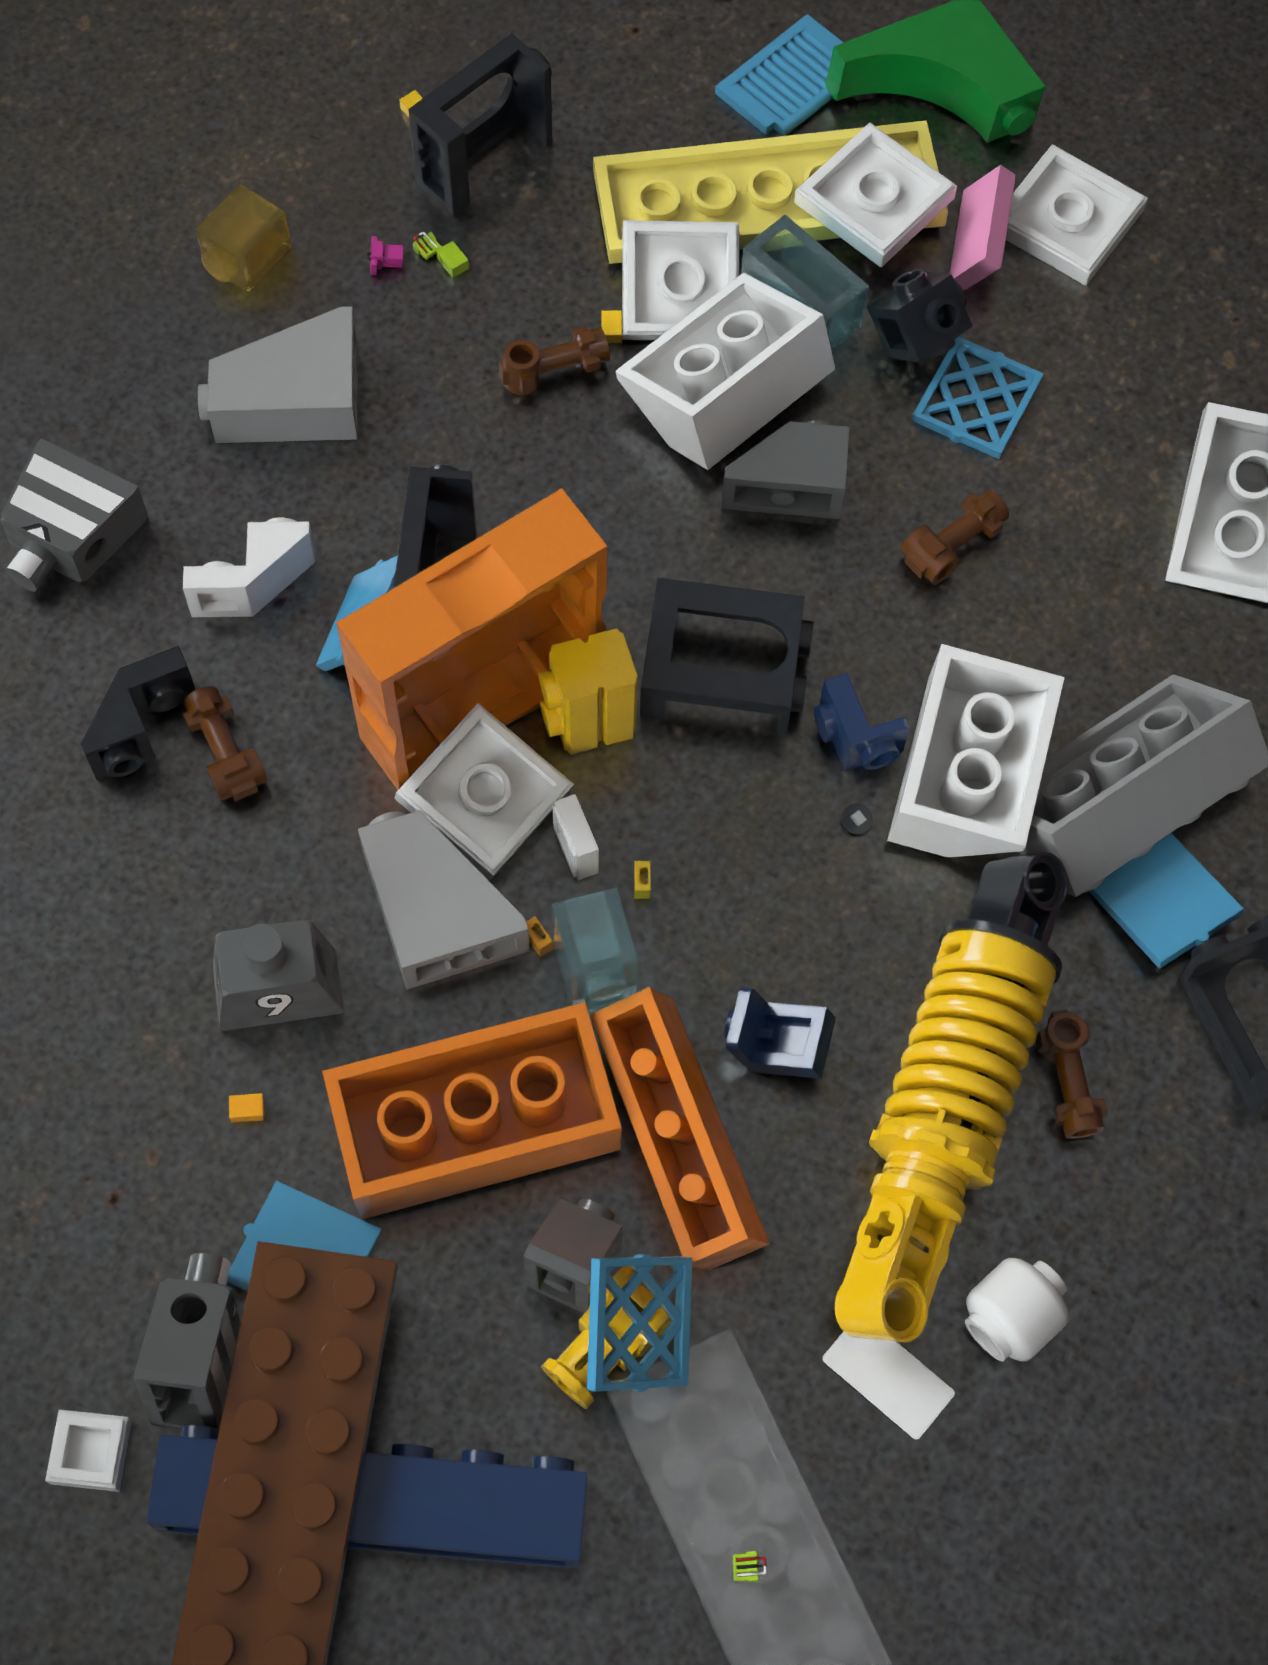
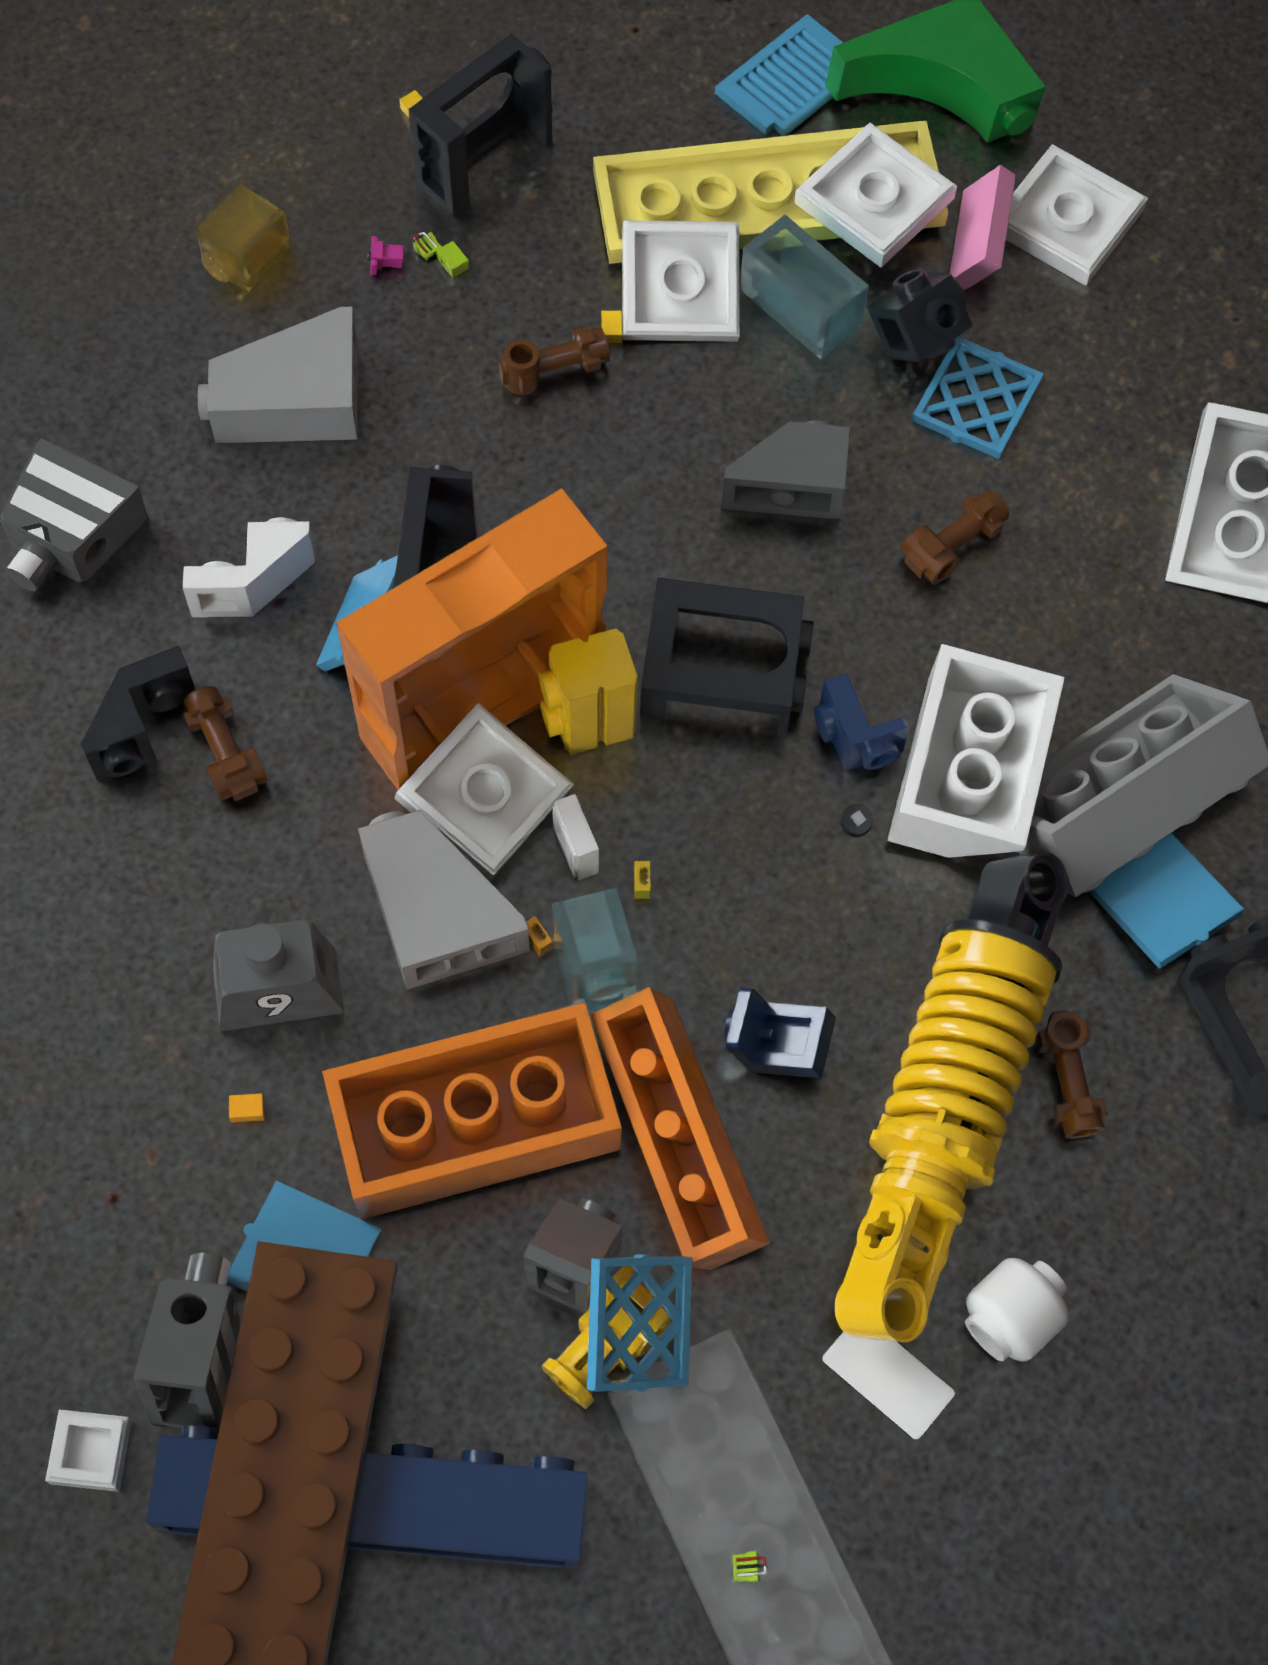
(728, 368): white slope -> none

